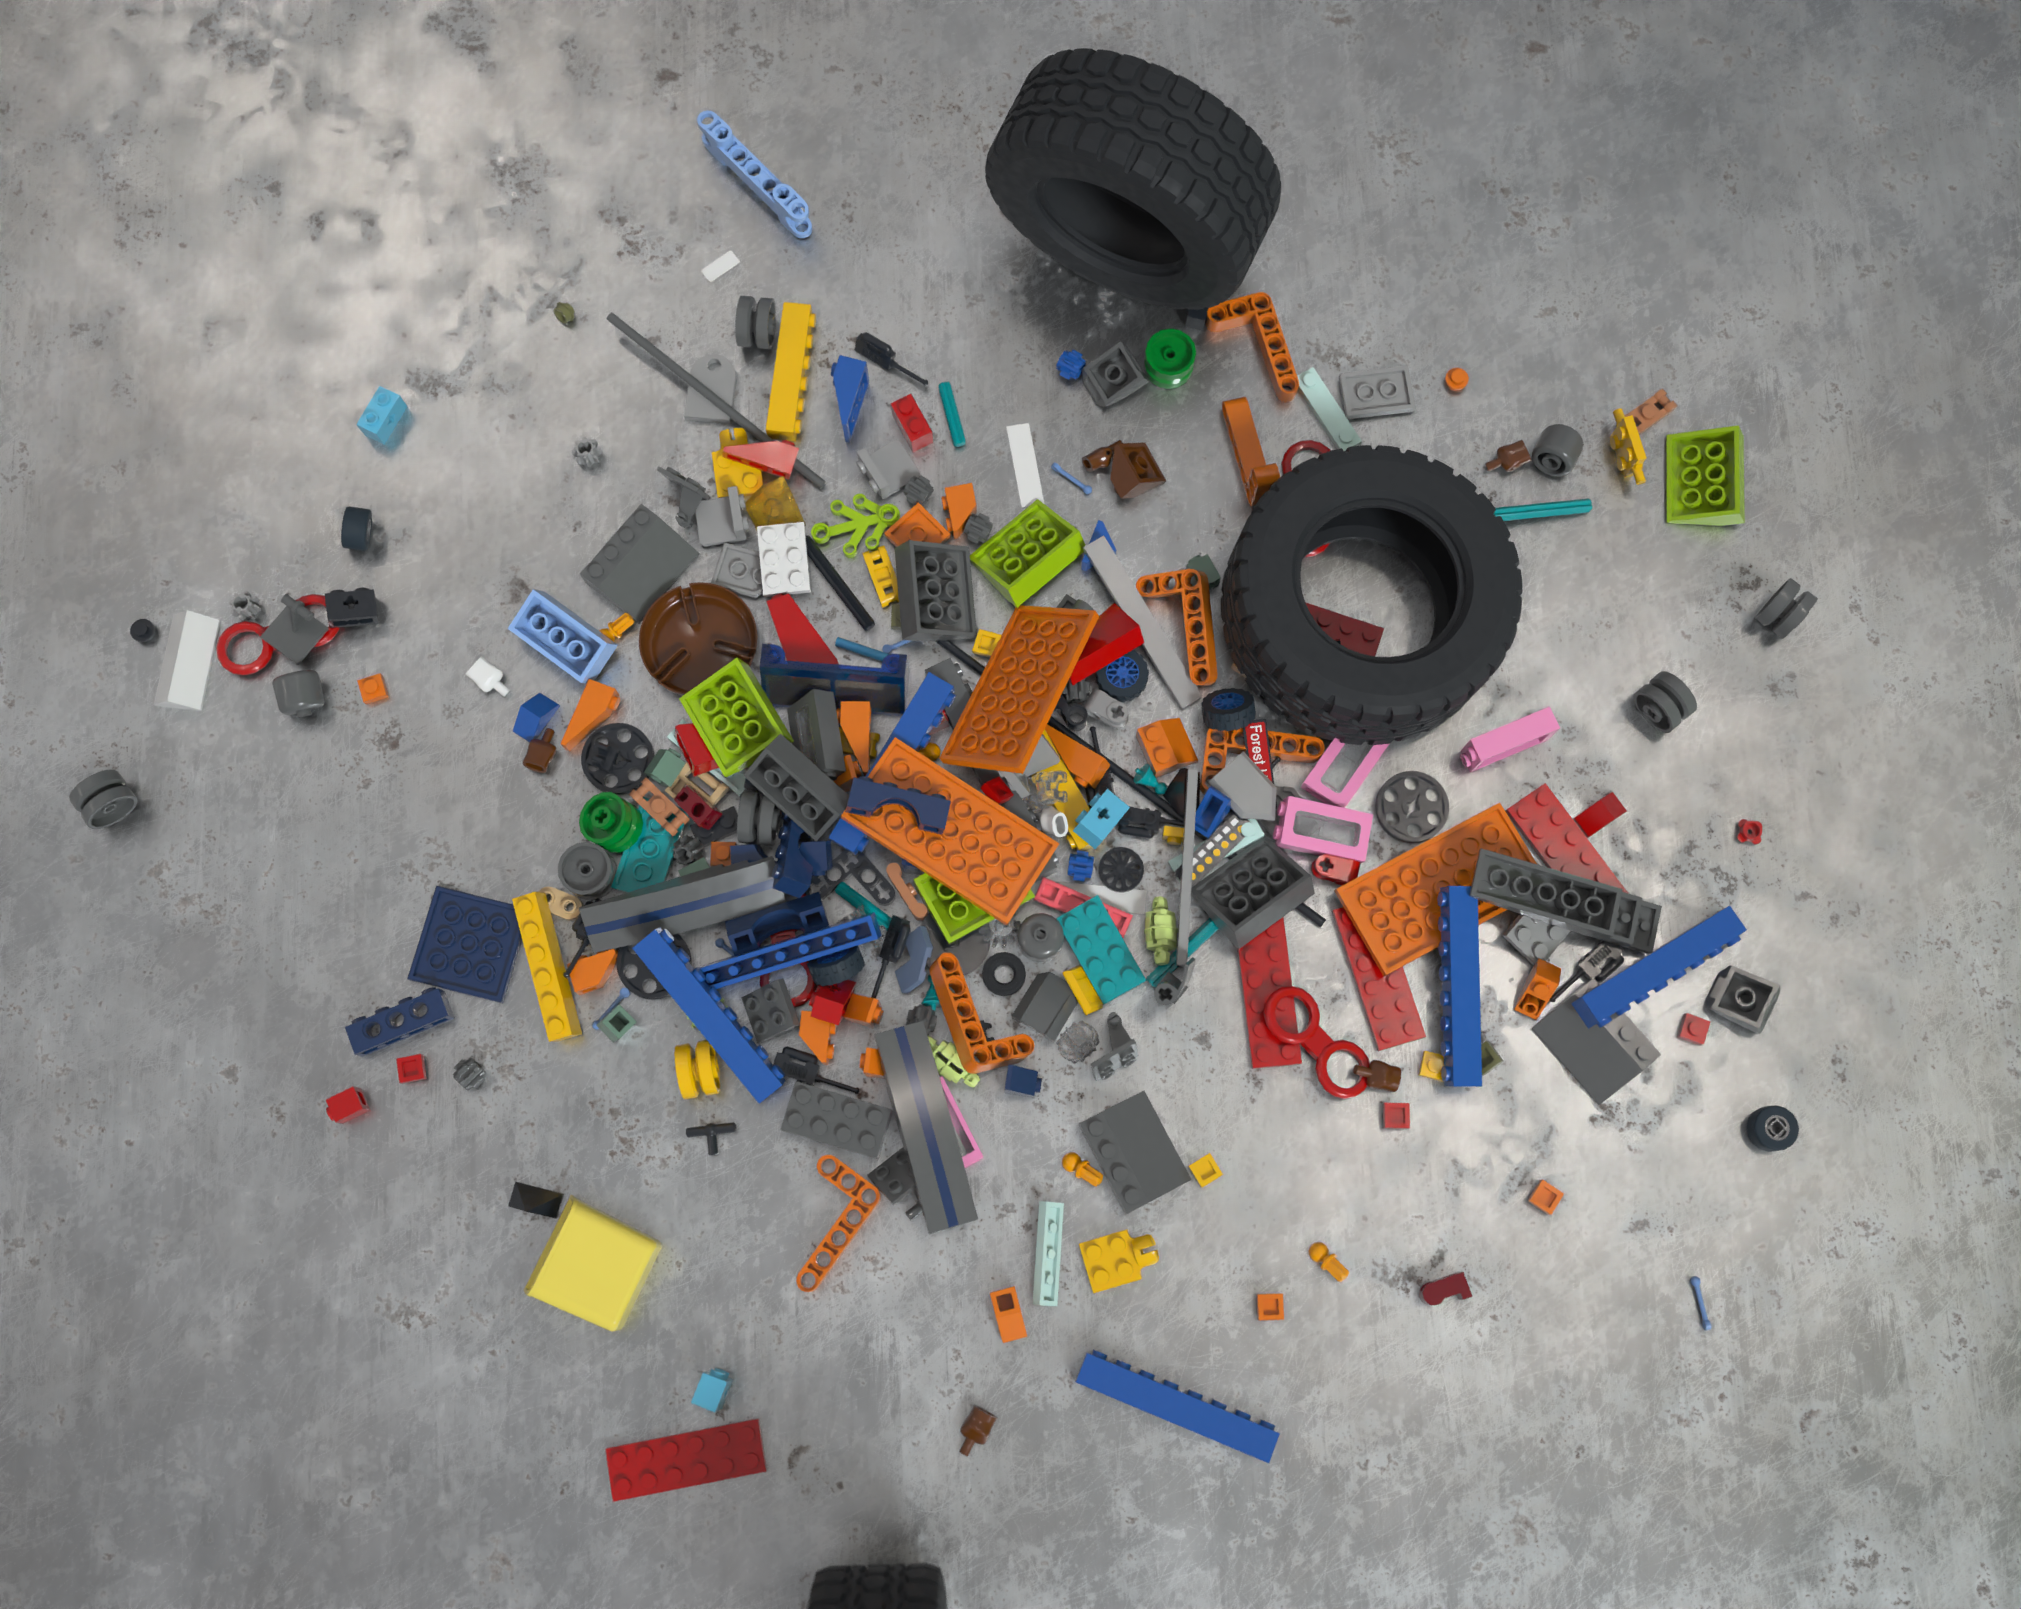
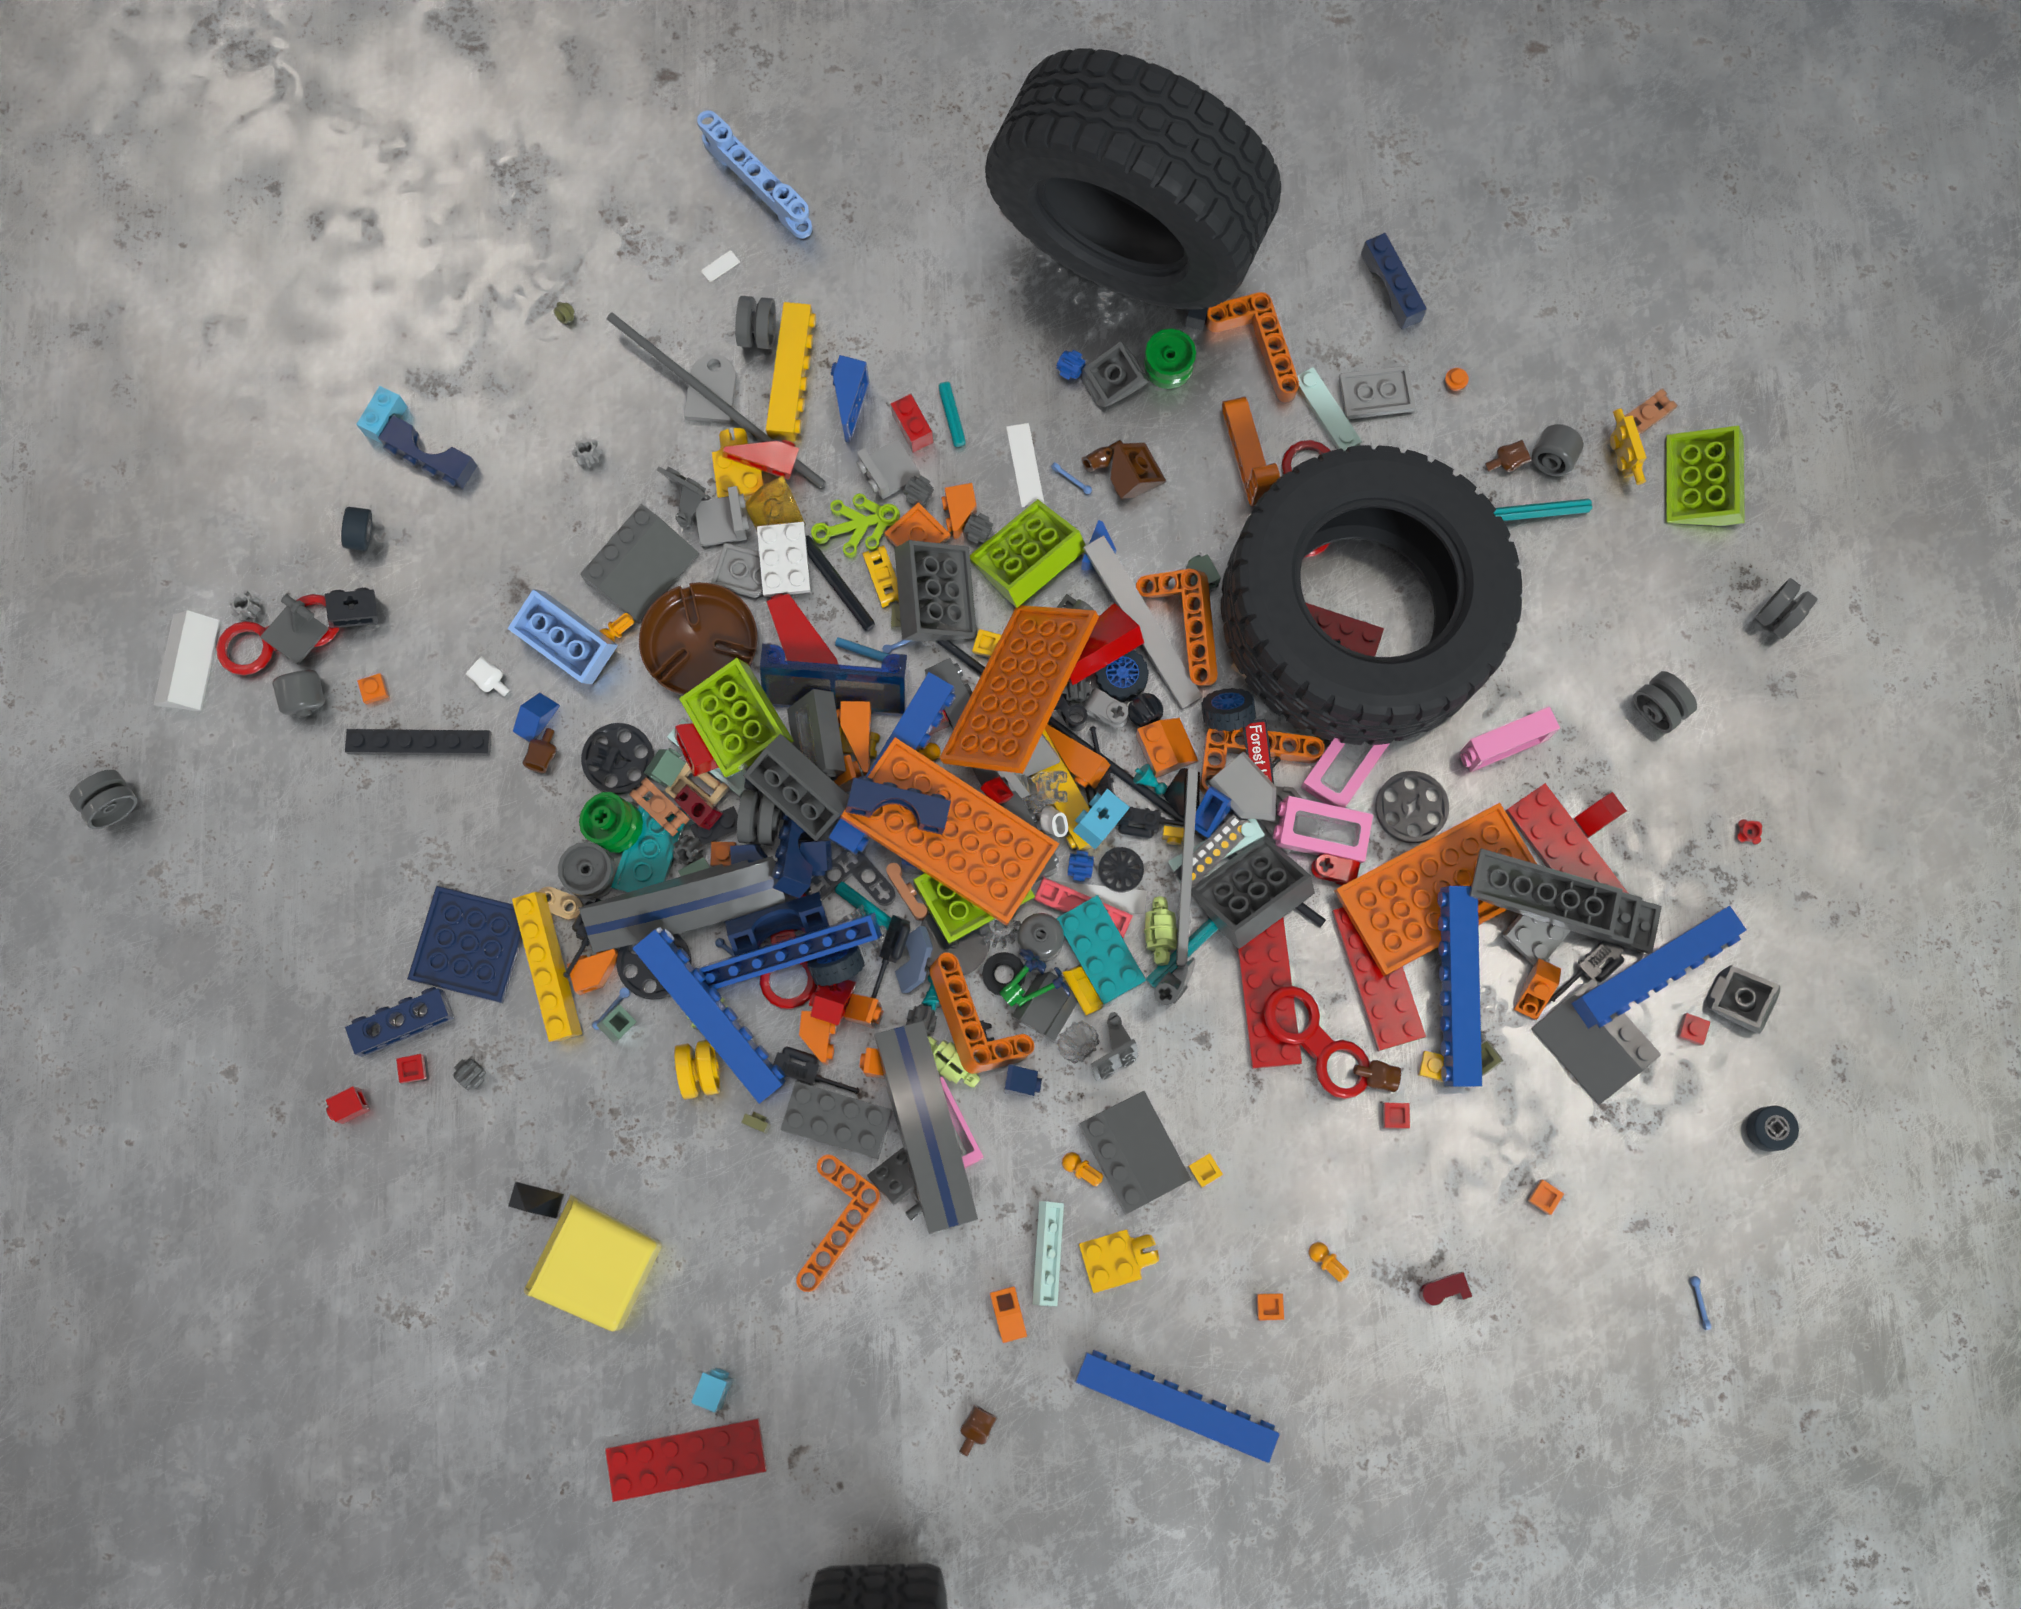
(142, 630): black plate -> none
(418, 742): none -> black plate
(451, 464): none -> dark blue arch
(592, 710): orange slope -> none
(710, 1131): black piece -> none
(756, 1121): none -> olive plate
(770, 1011): dark grey plate -> none
(881, 354): black piece -> none
(1014, 992): none -> plant
(1145, 709): none -> black piece
(1405, 300): none -> dark blue arch

